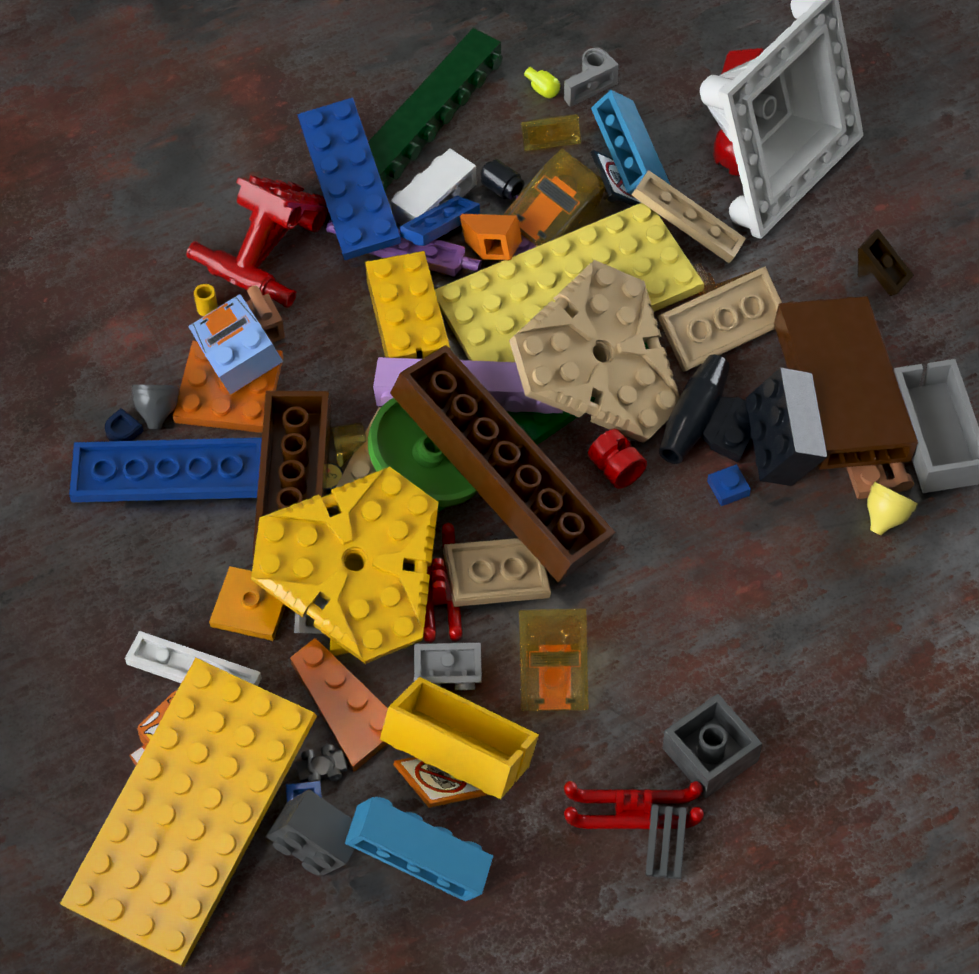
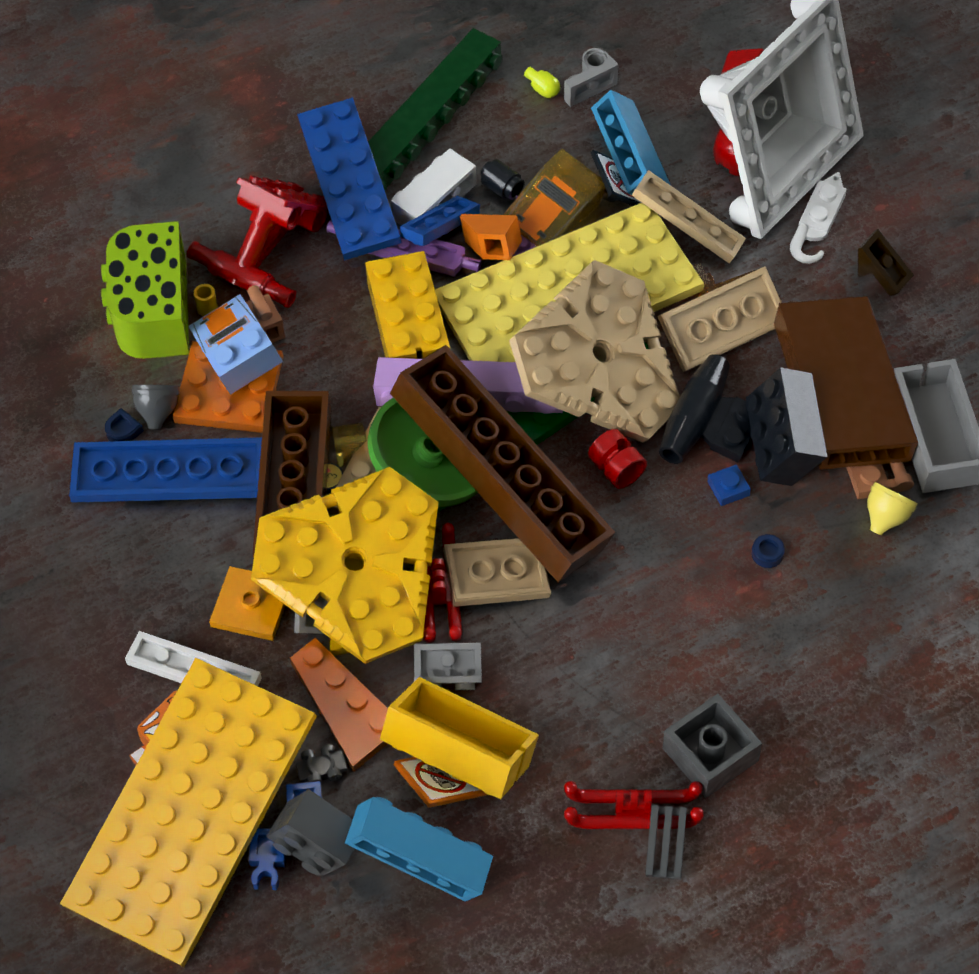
(147, 290): none -> lime brick
(266, 858): none -> blue plate
(550, 132): clear yellow slope -> none
(554, 659): clear yellow slope -> none
(768, 551): none -> dark blue tile
(818, 216): none -> white plate

